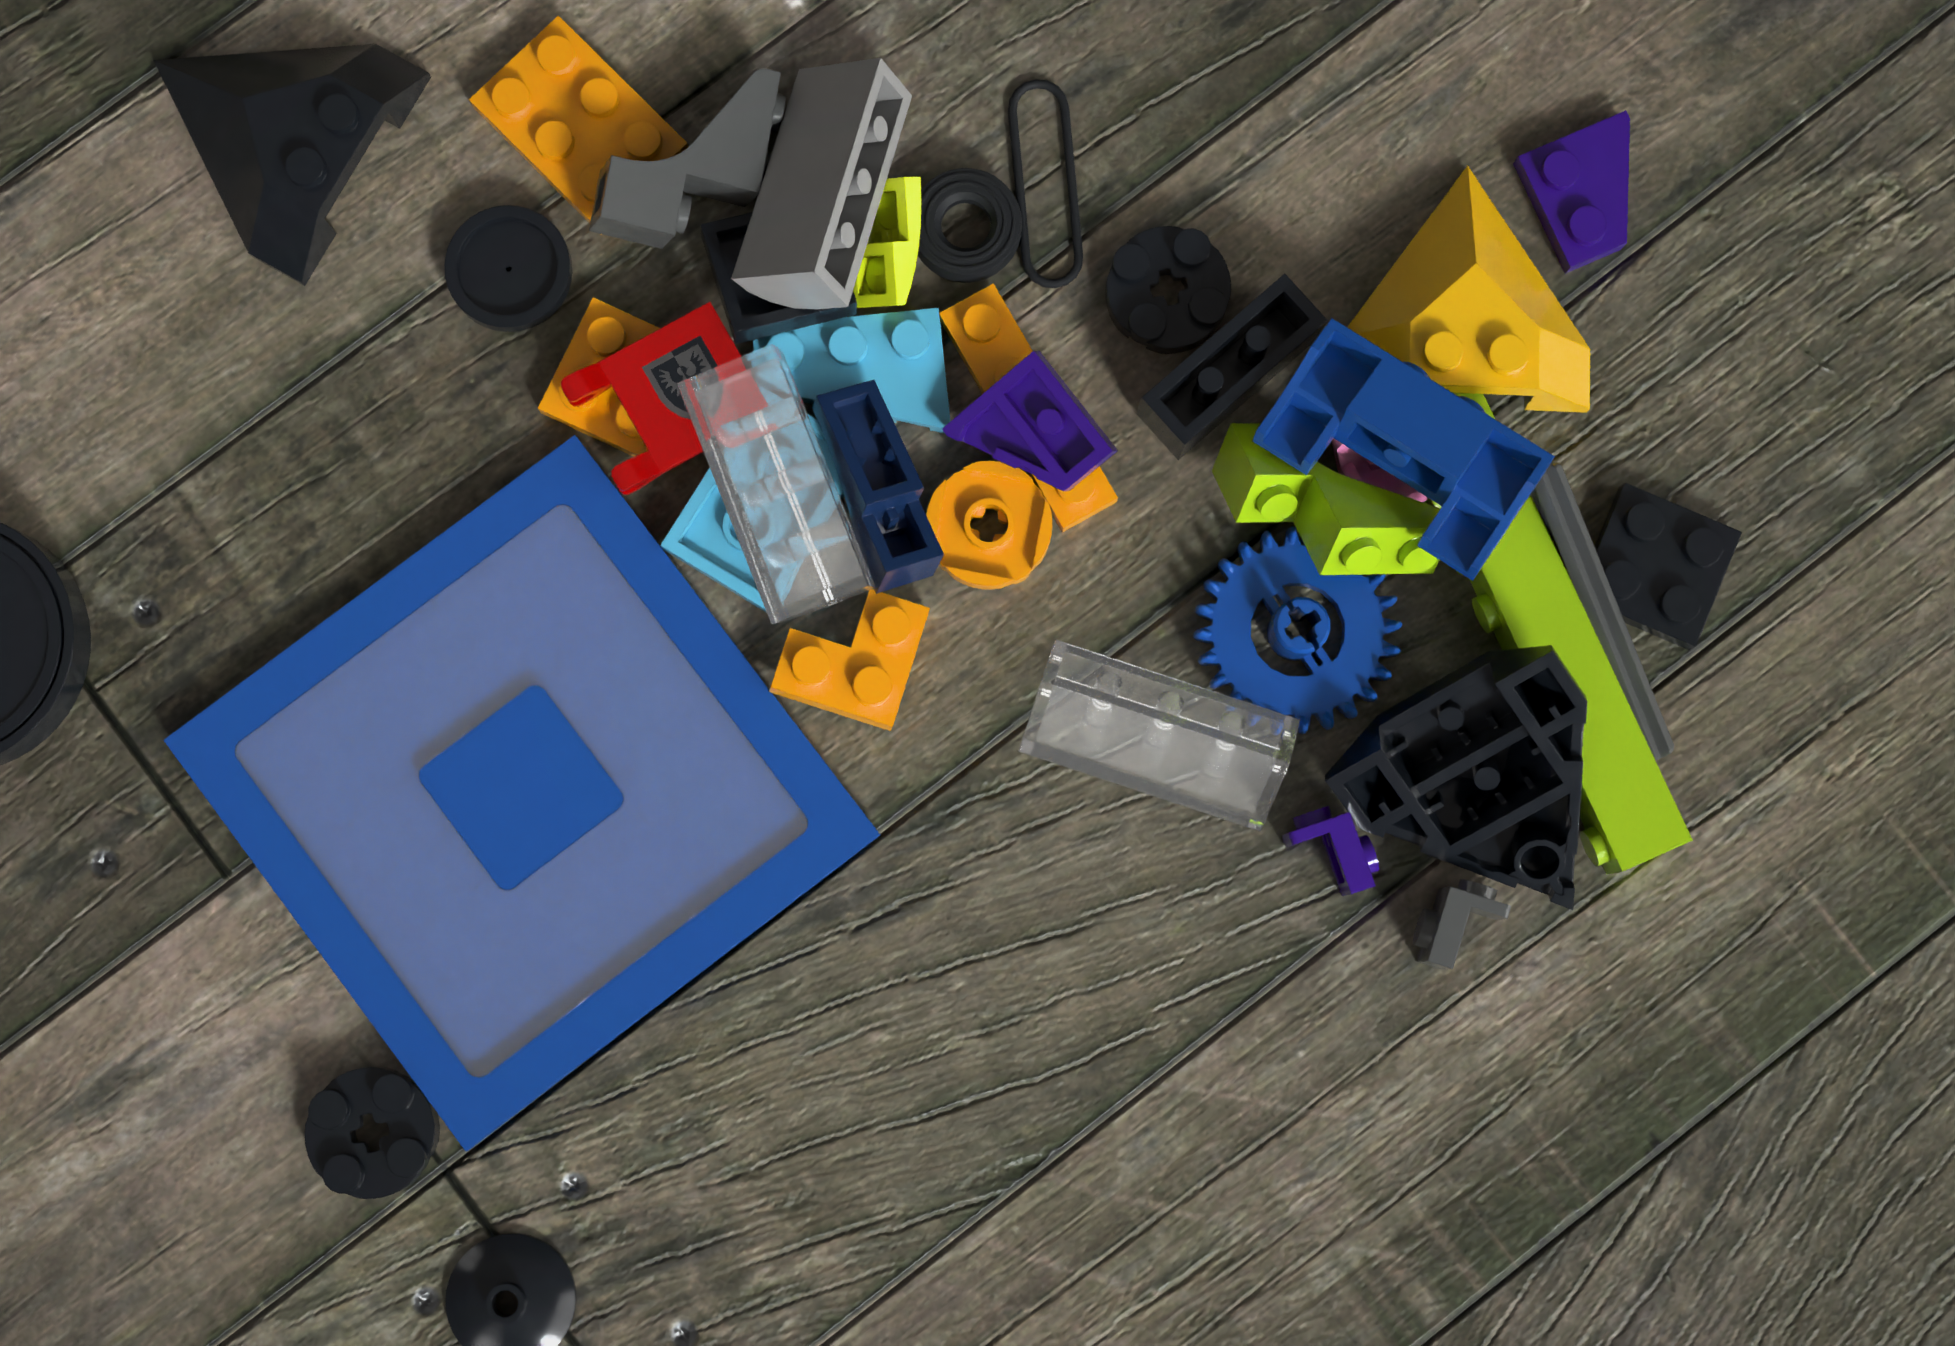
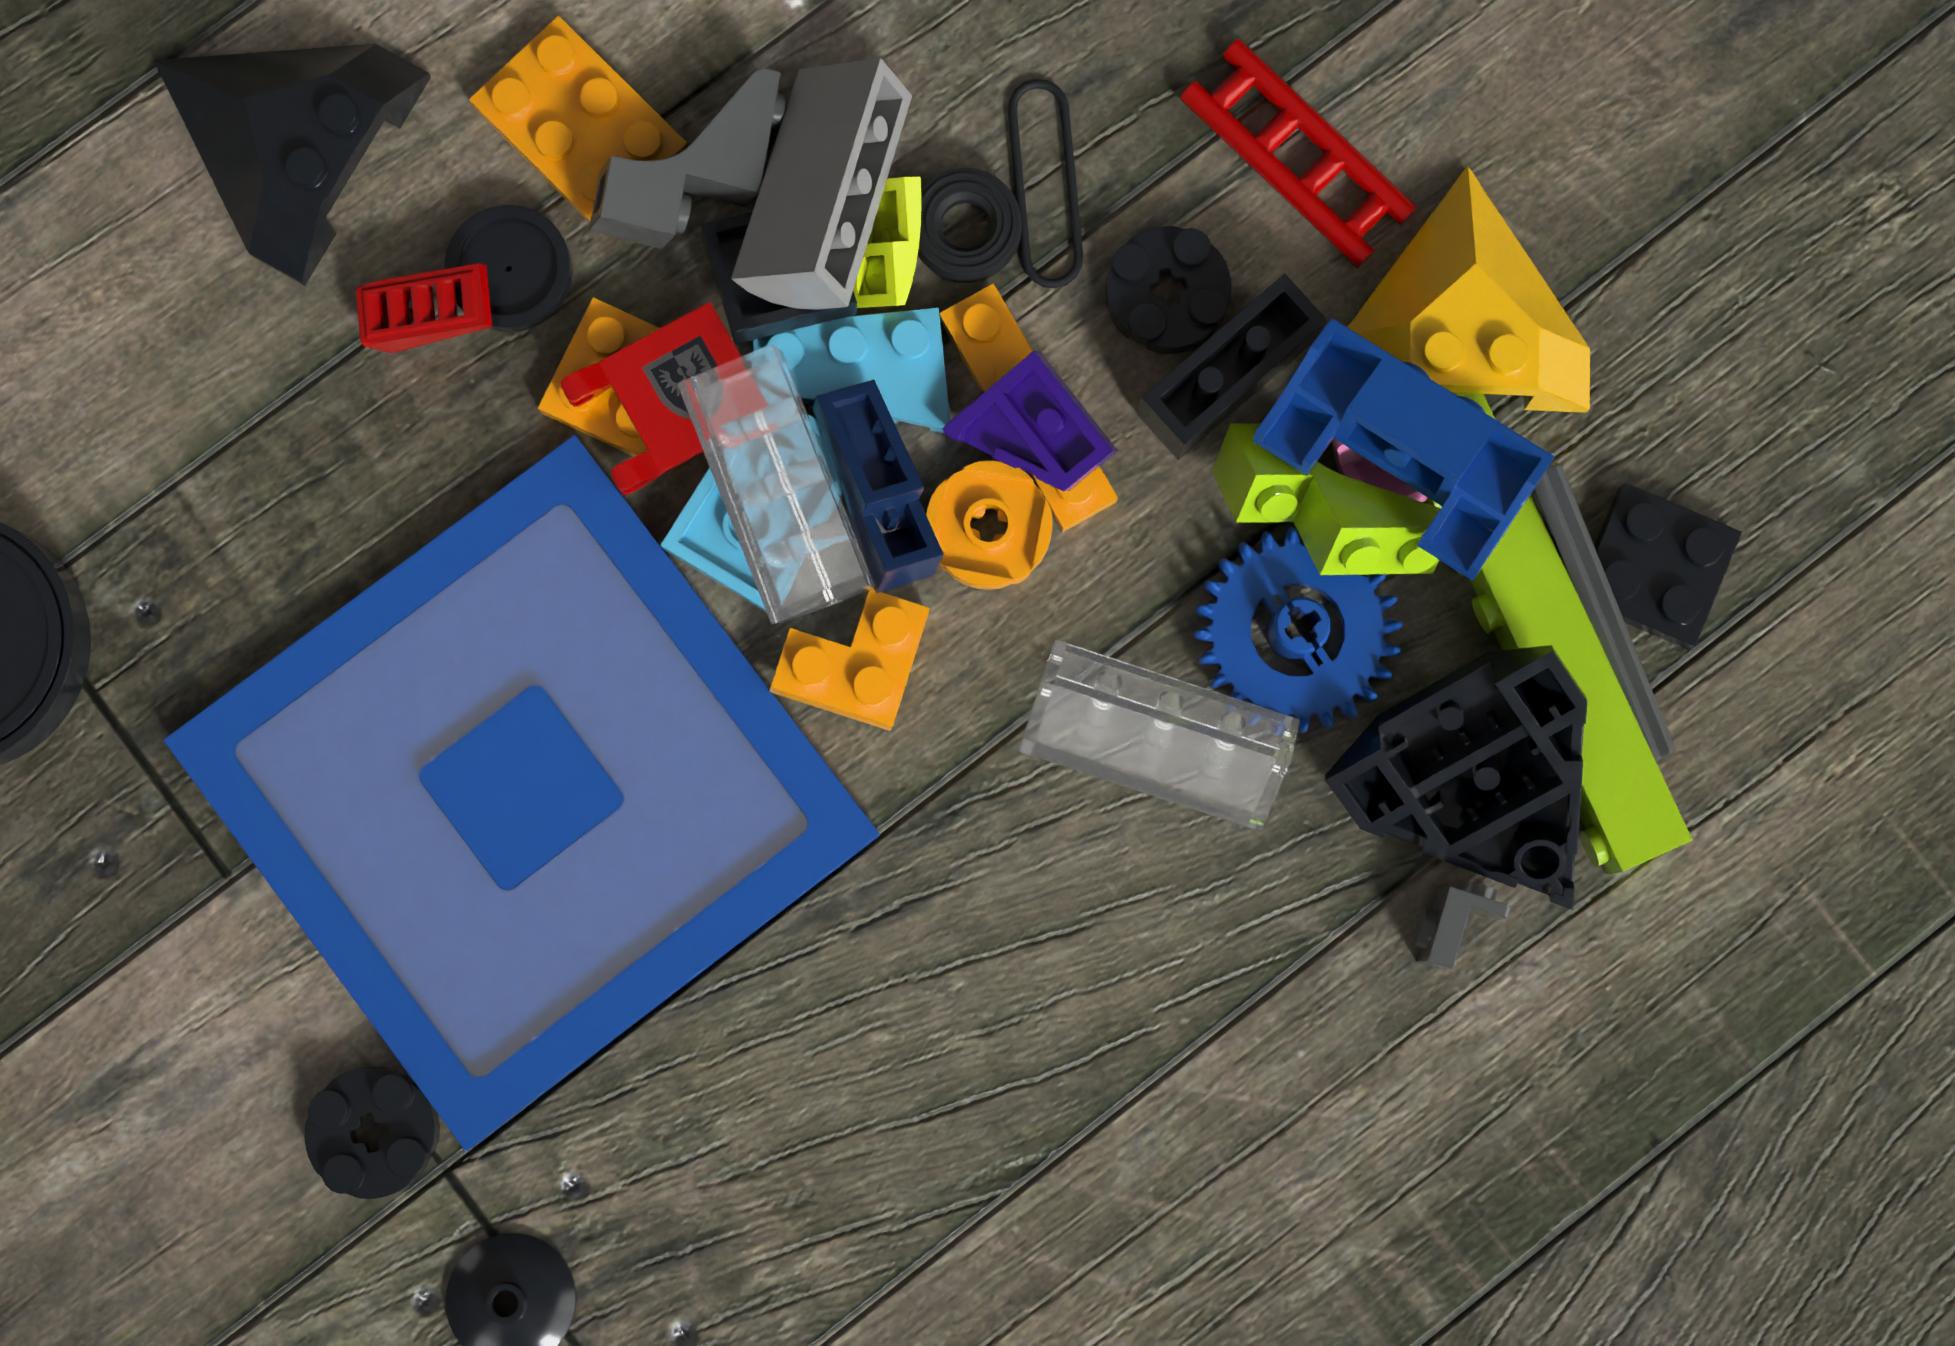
(386, 312): none -> red slope
(1303, 191): none -> red bar
(1349, 854): dark purple bracket -> none
(1581, 190): dark purple wing -> none

